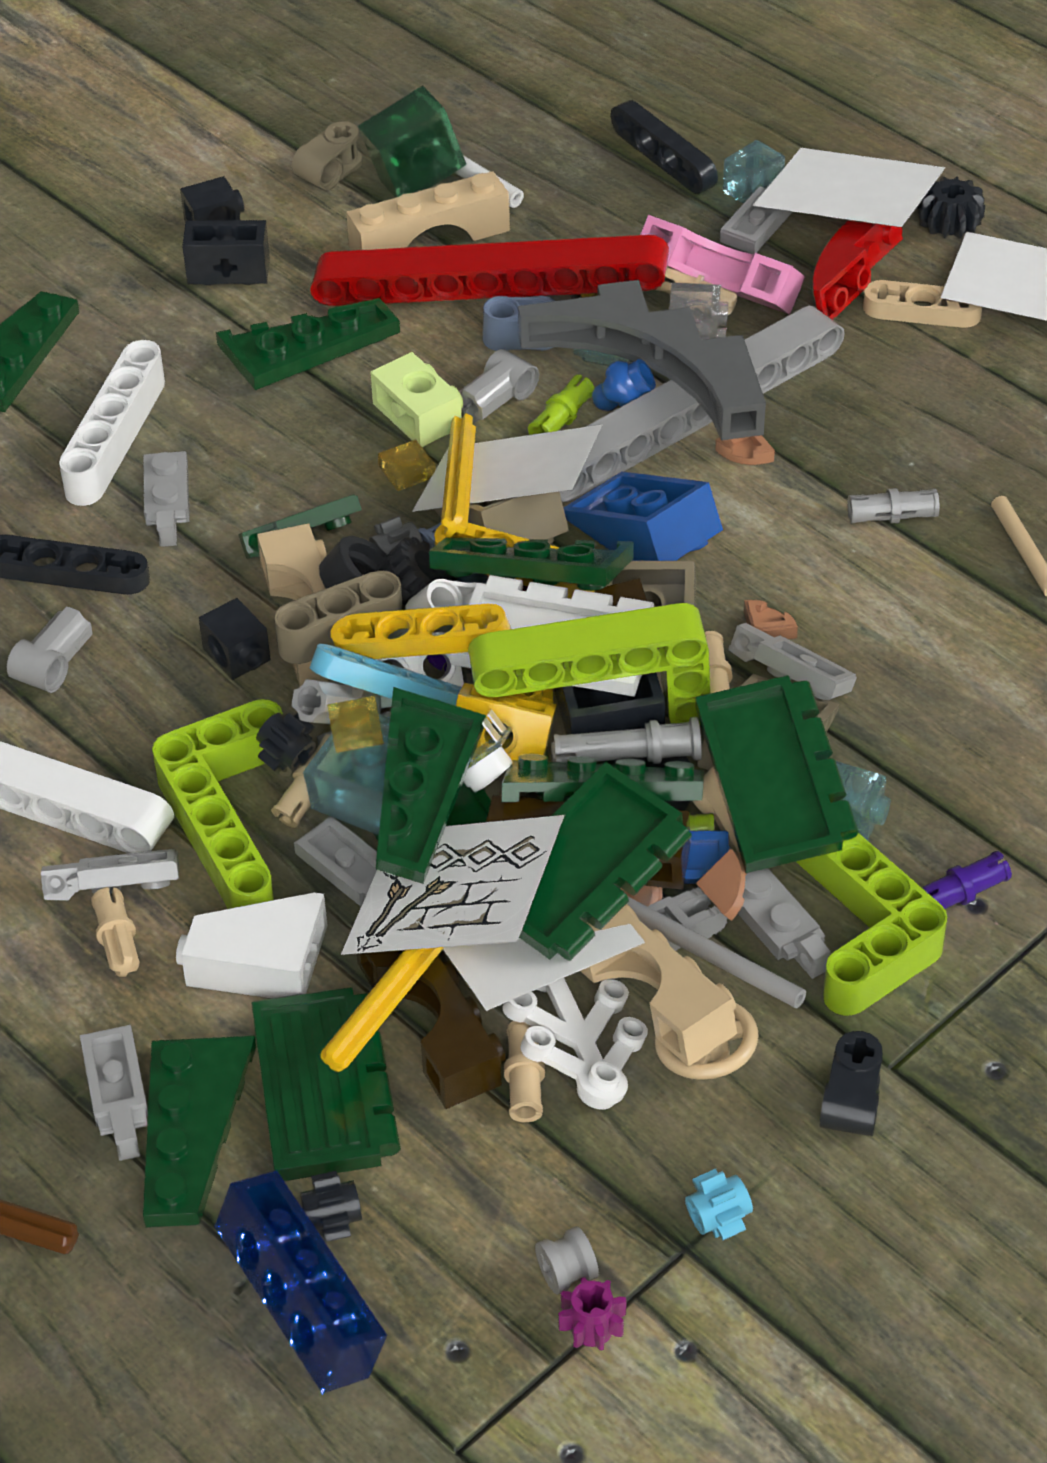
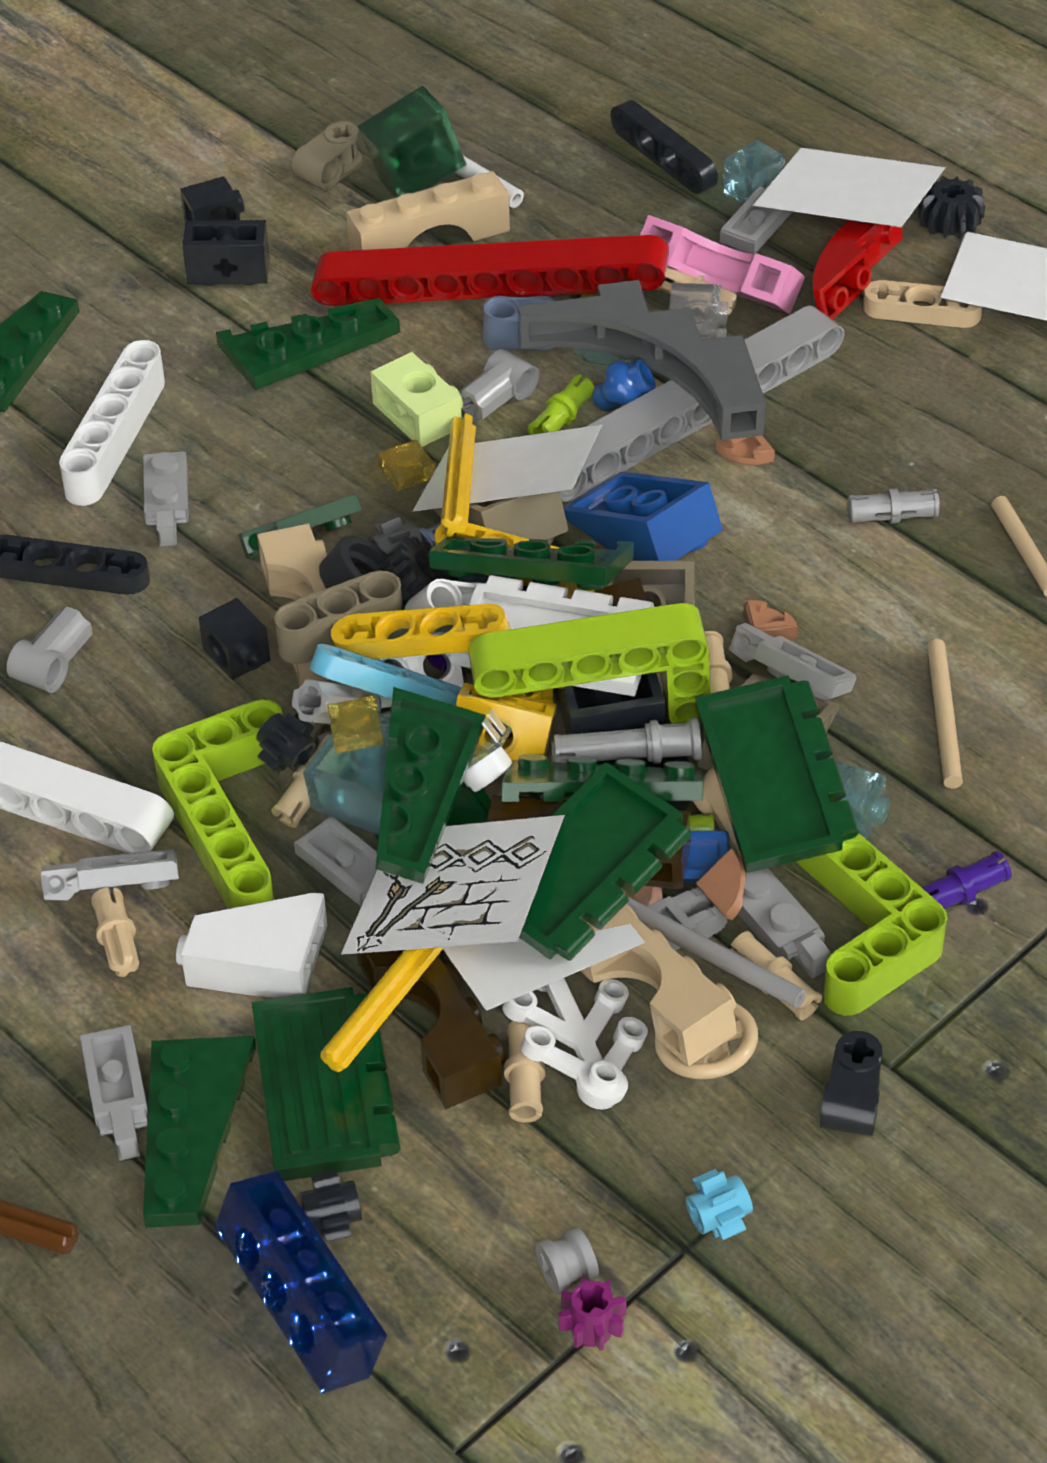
(754, 951): none -> tan pin
(944, 714): none -> tan bar

